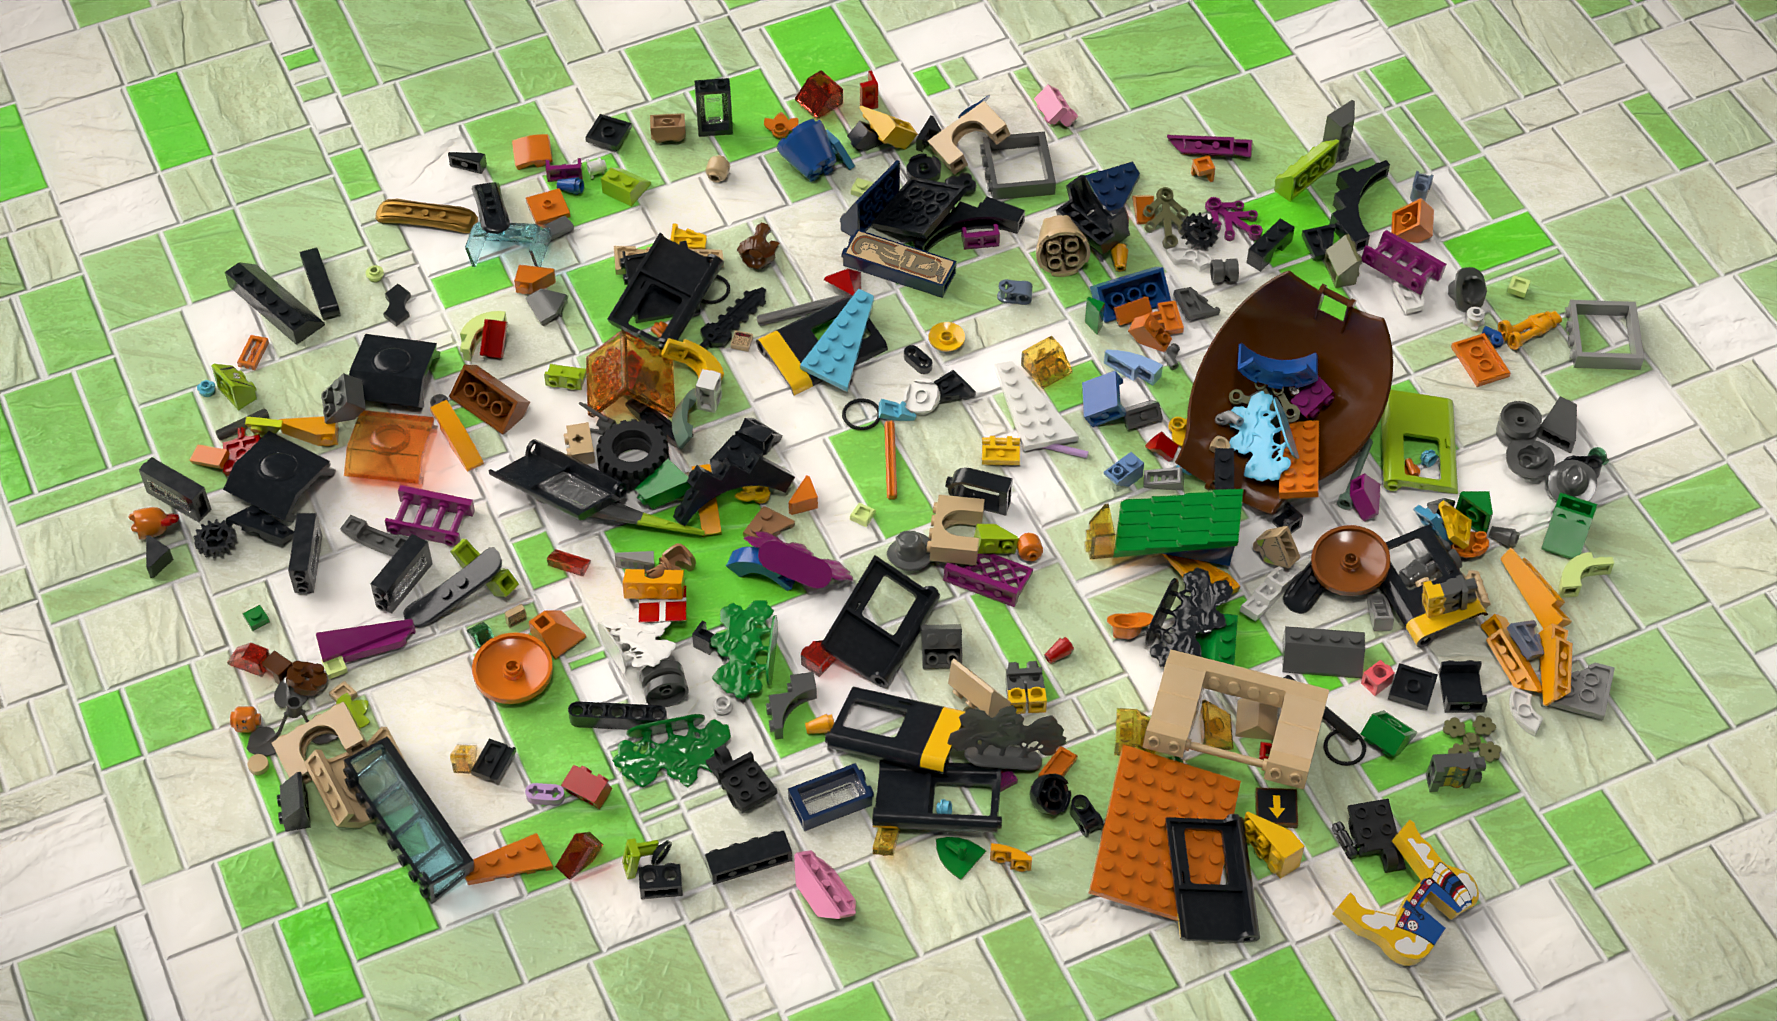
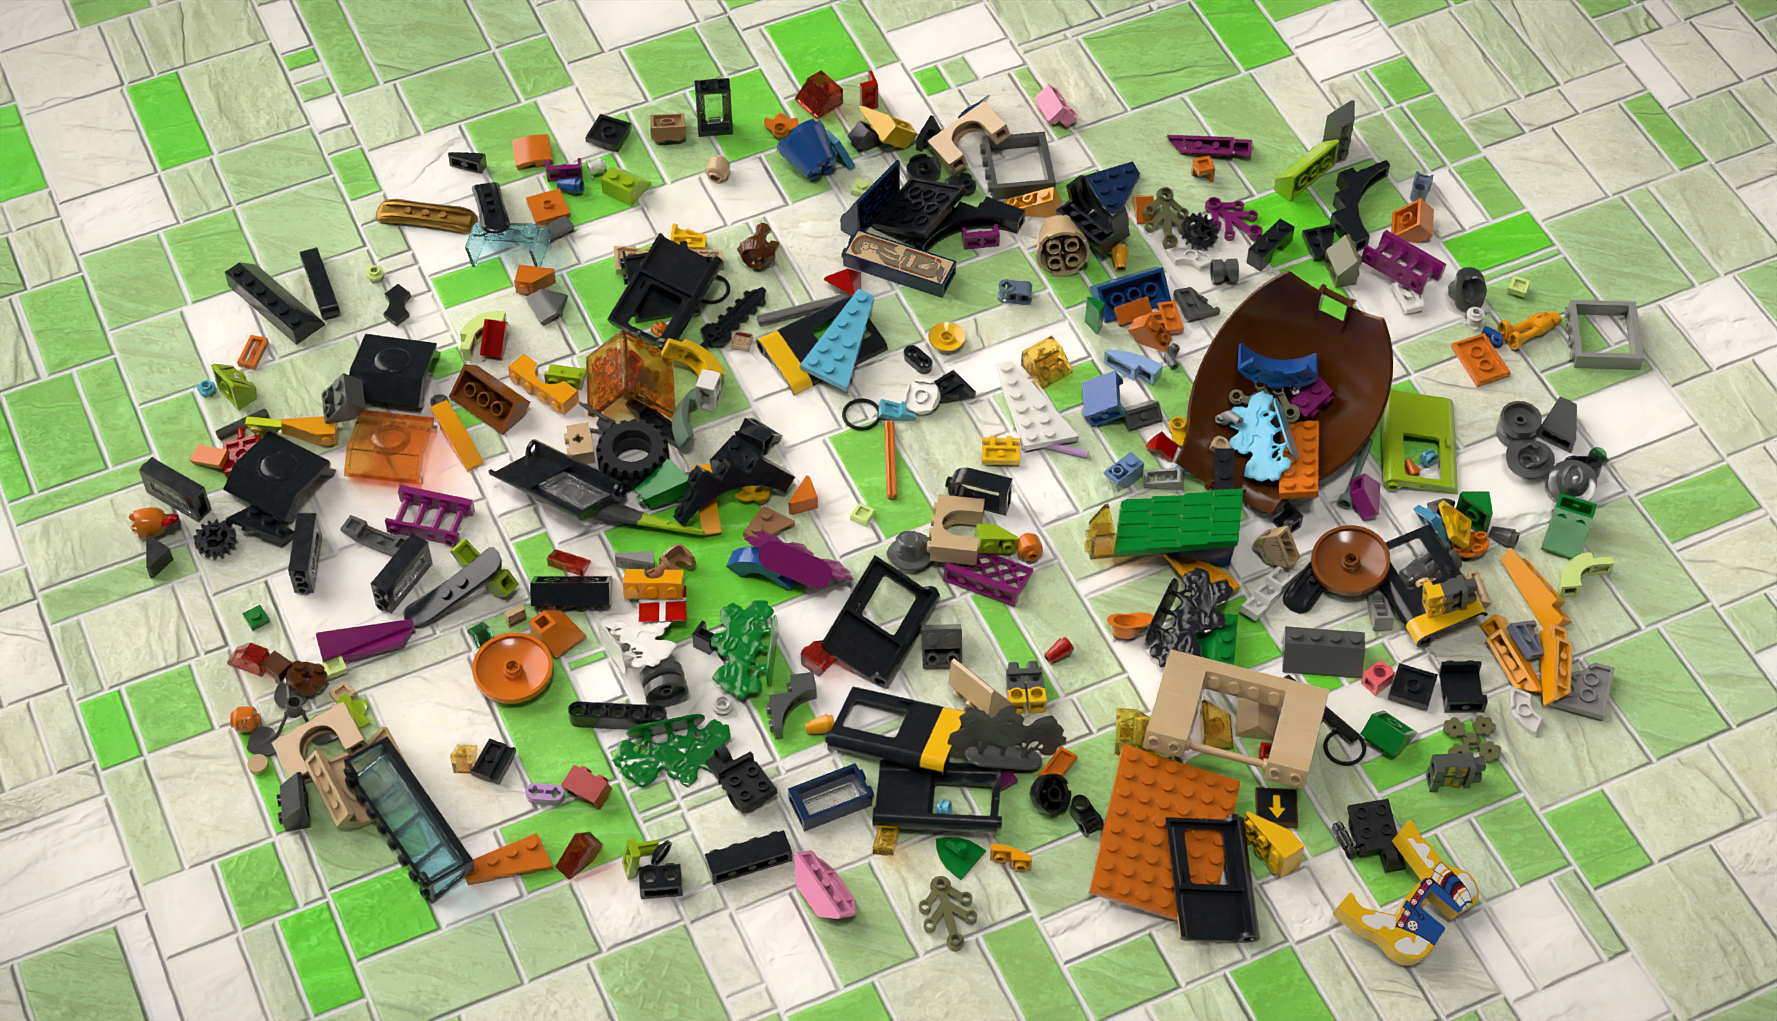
(559, 396): none -> light orange arch
(571, 591): none -> black slope
(947, 909): none -> olive plant
(1038, 203): none -> light orange slope

